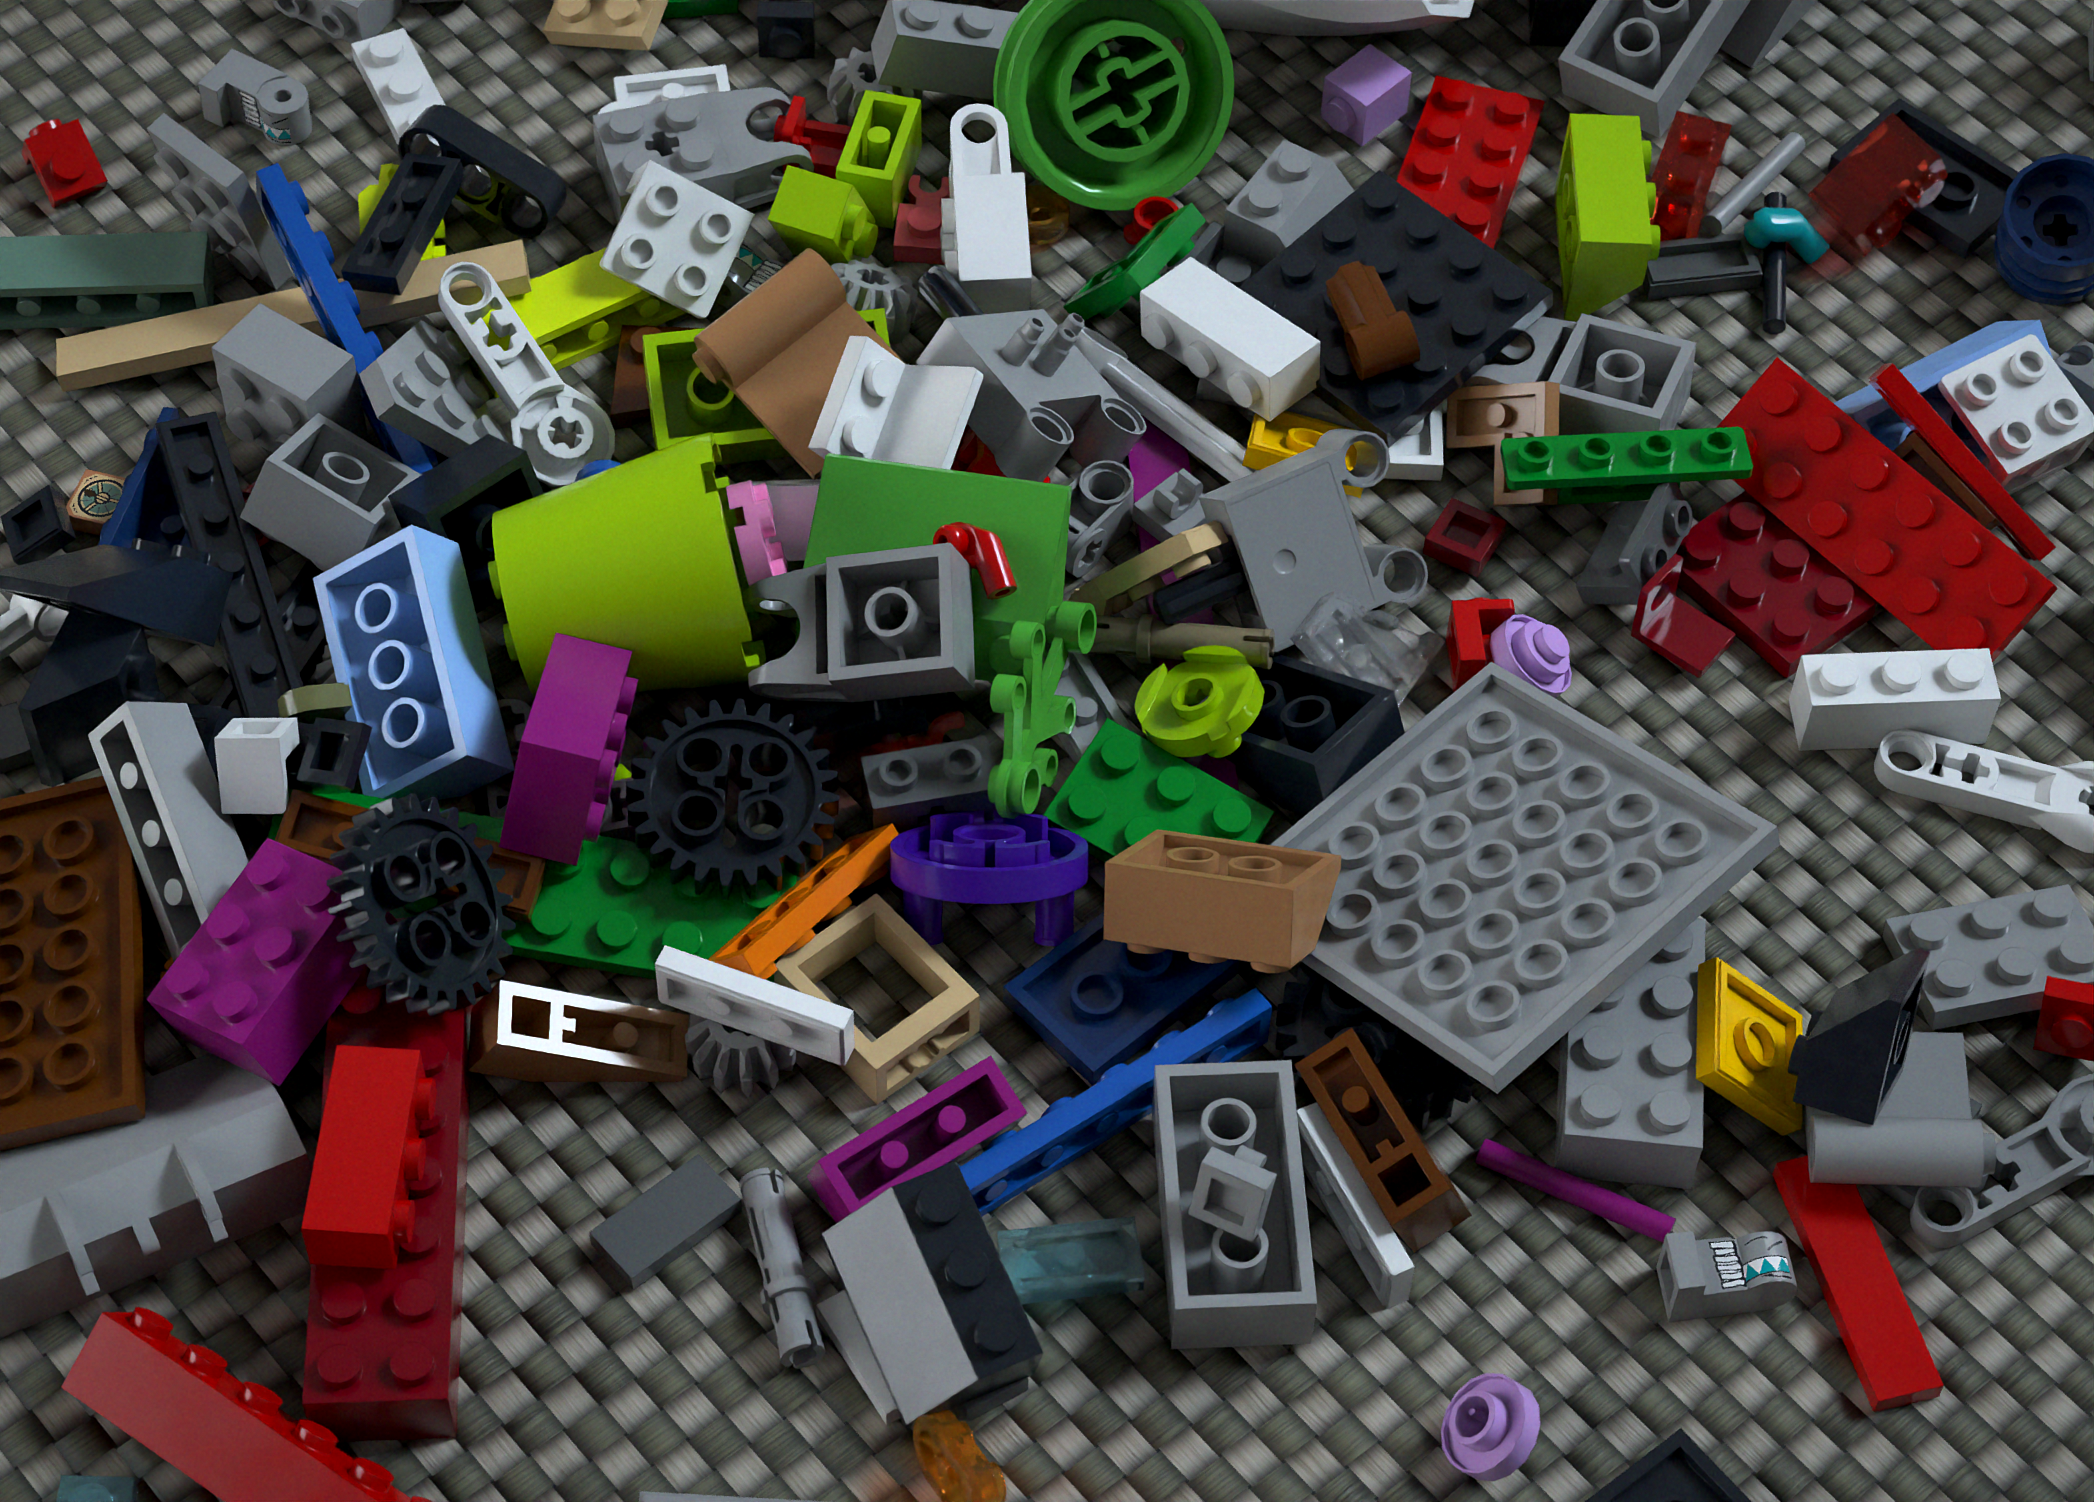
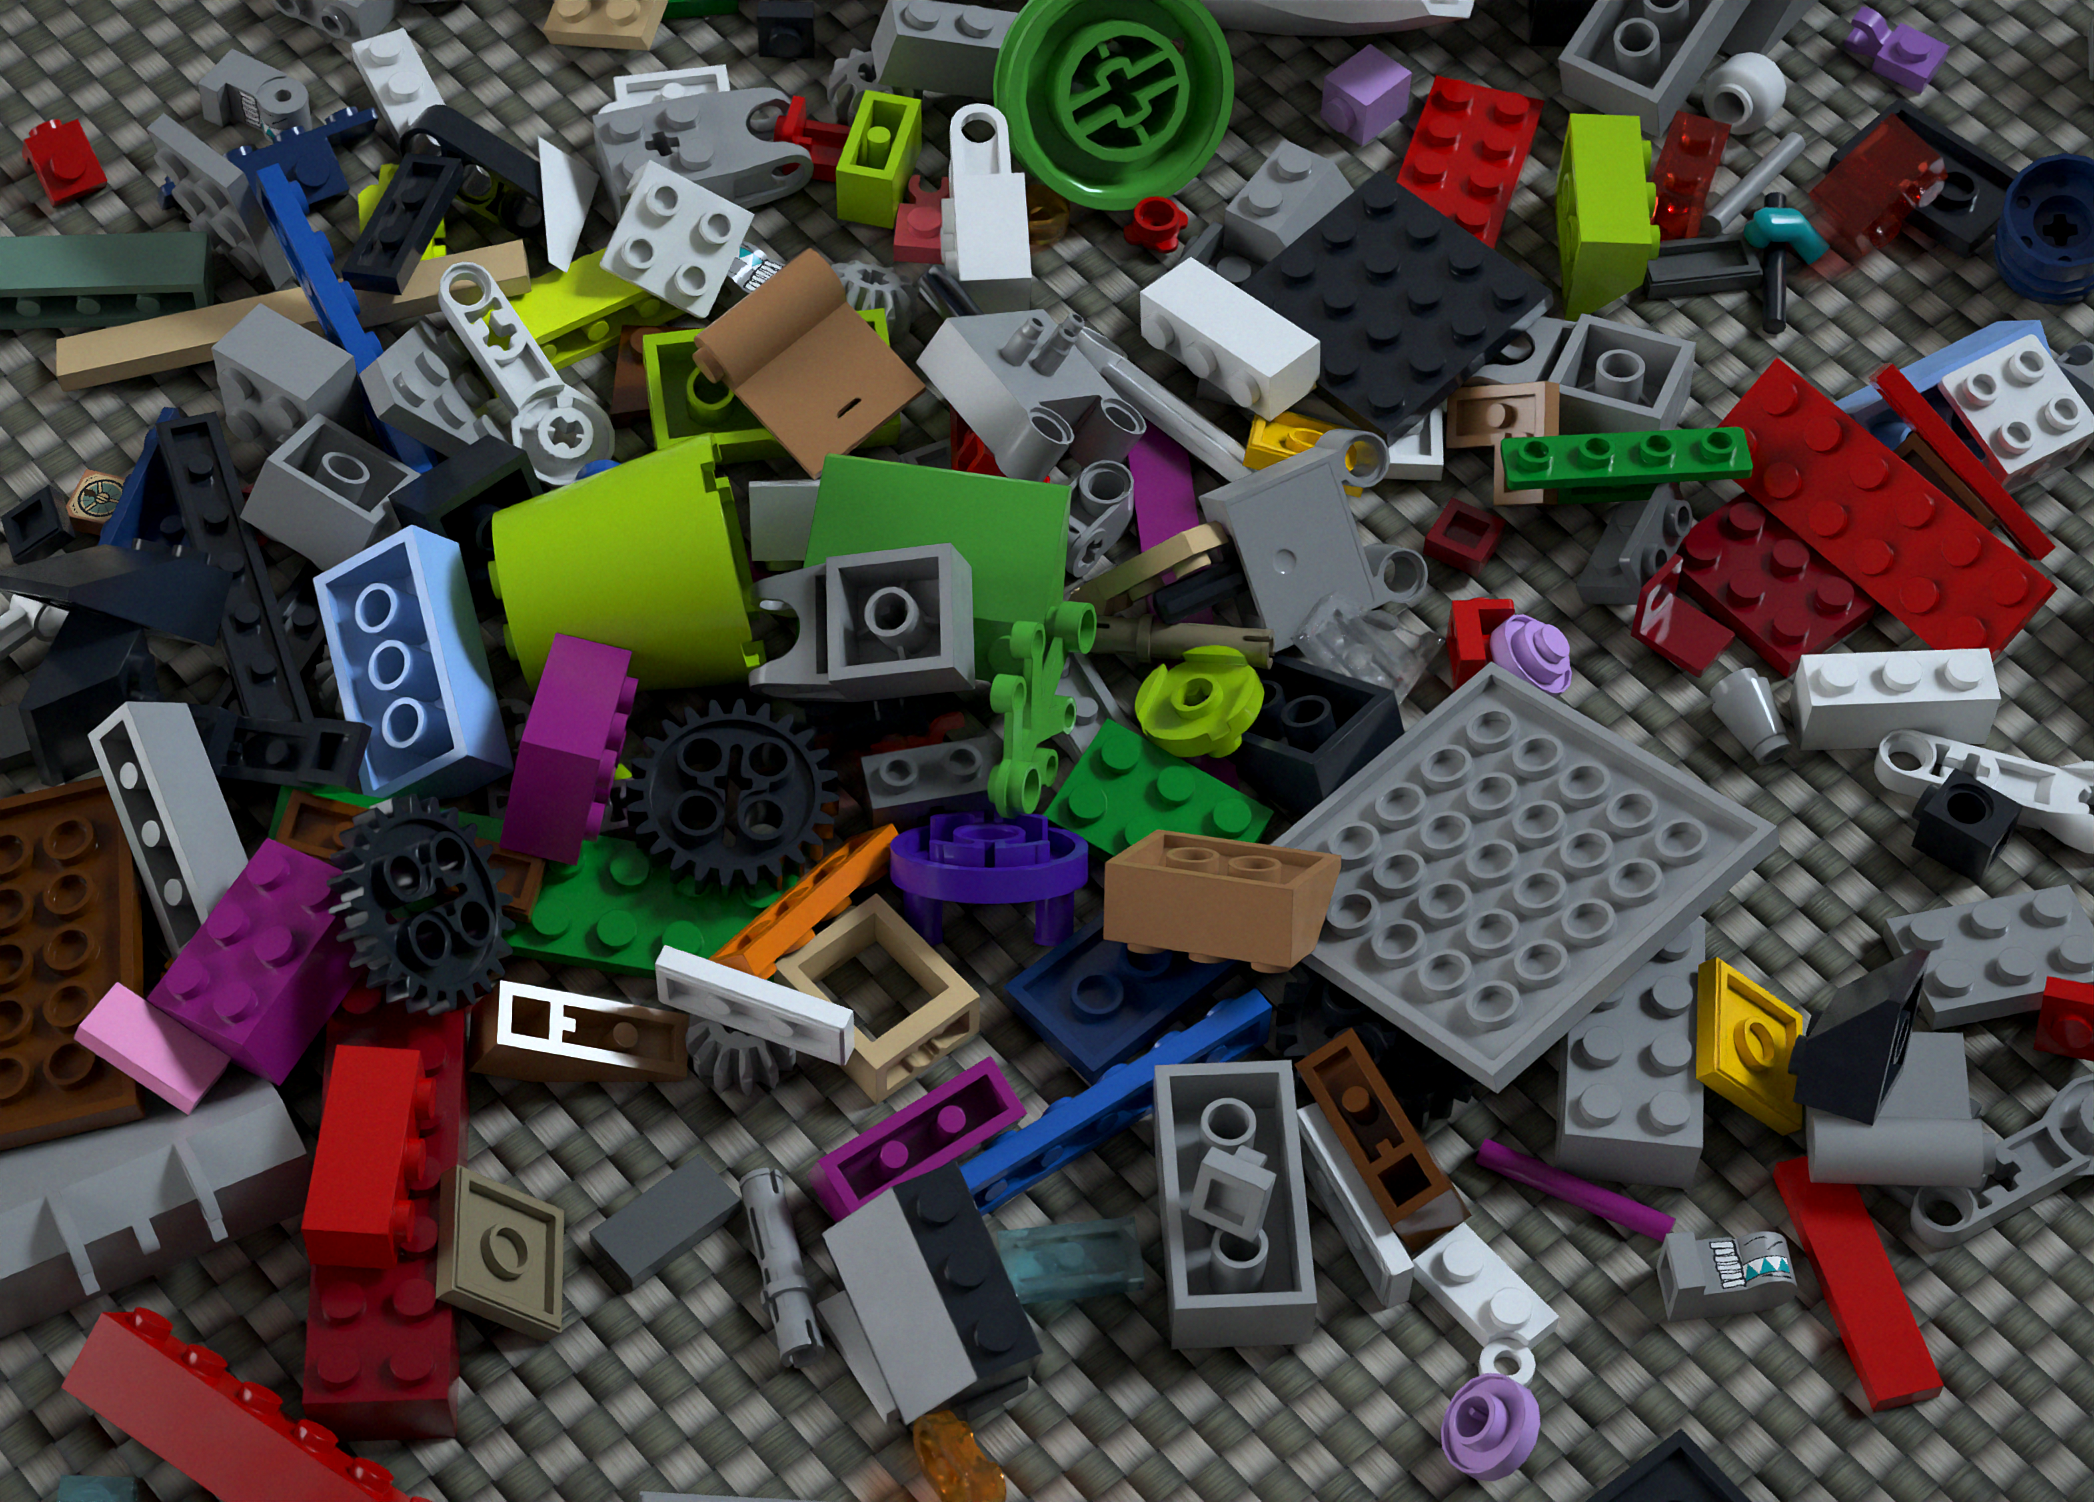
(152, 1048): none -> bright pink tile
(254, 765): white panel -> none
(301, 156): none -> dark blue bracket
(315, 701): olive tile -> none
(500, 1253): none -> dark tan tile
(566, 201): none -> white sticker
(753, 529): bright pink plate -> none
(822, 216): lime brick -> none
(894, 408): white bracket -> none
(984, 553): red arm -> none
(1126, 277): green plate -> none
(1171, 507): light grey tile -> none
(1373, 331): reddish brown piece -> none
(1486, 1300): none -> white hinge
(1745, 92): none -> white head
(1751, 714): none -> light grey cone
(1899, 55): none -> medium lavender plate
(1964, 824): none -> black brick

